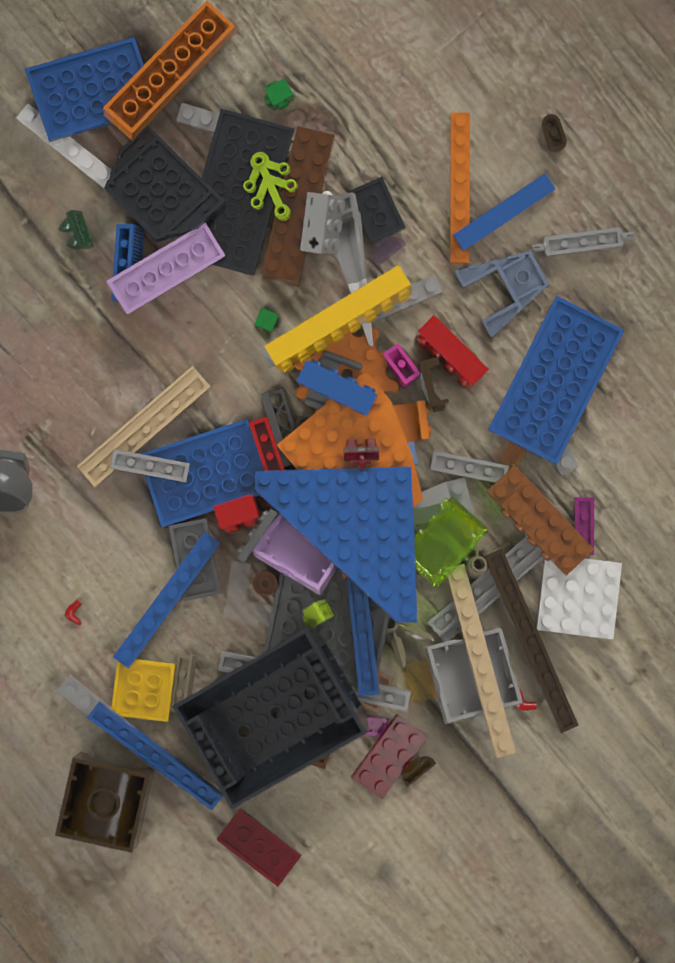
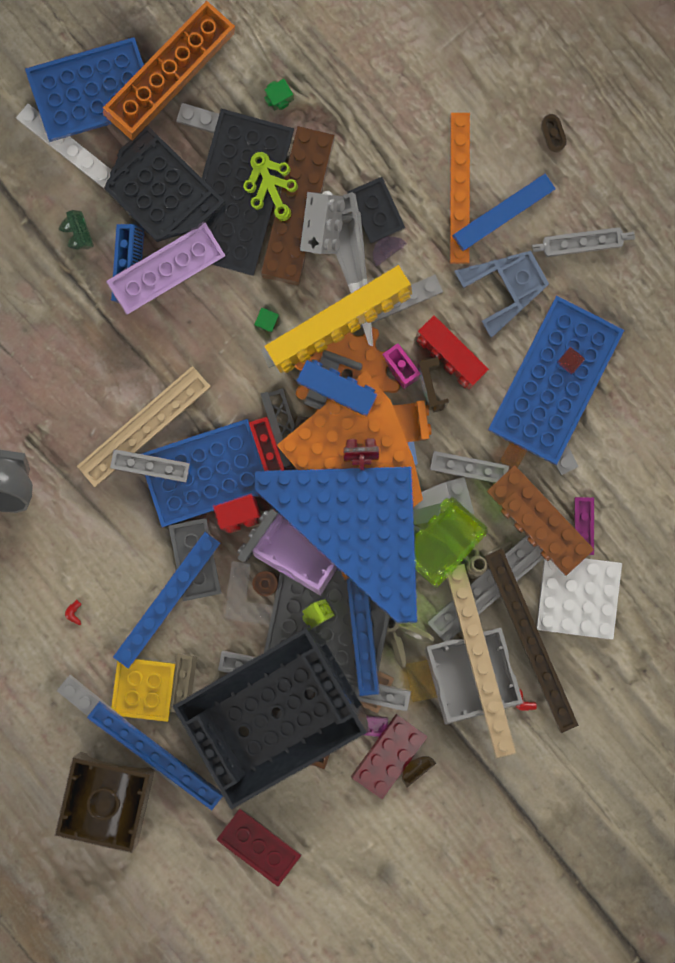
(571, 360): none -> clear red plate

